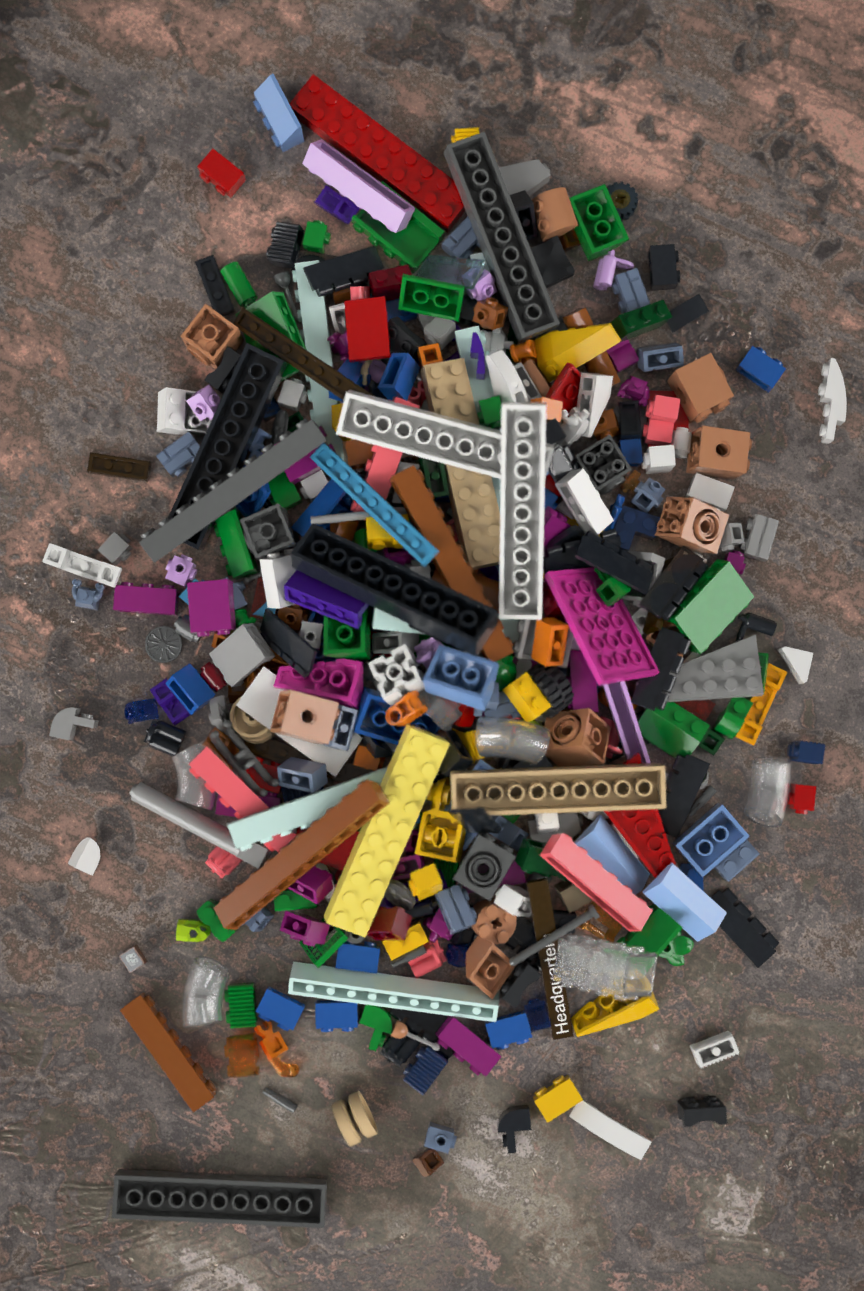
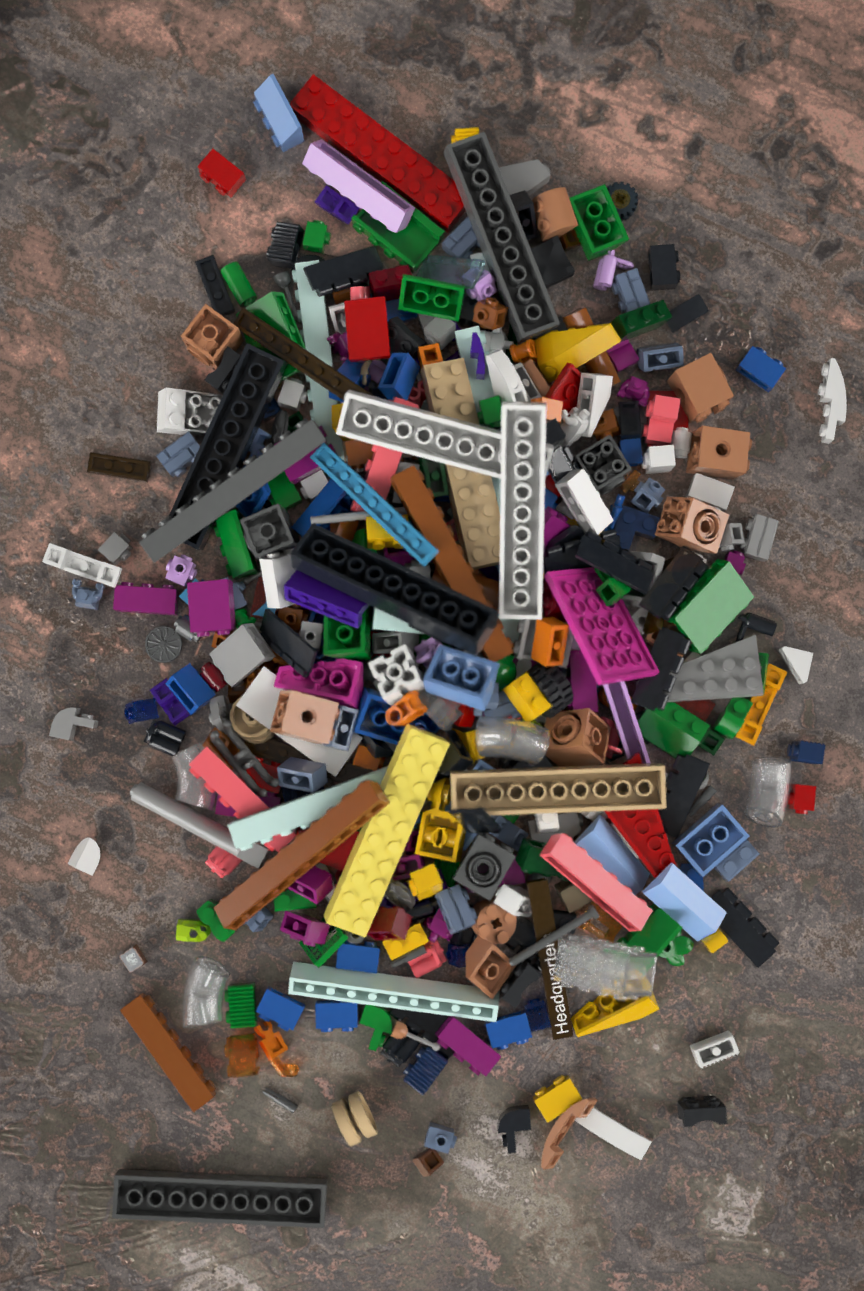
(204, 402): lavender brick -> none
(551, 1150): none -> nougat slope
(715, 941): none -> yellow brick

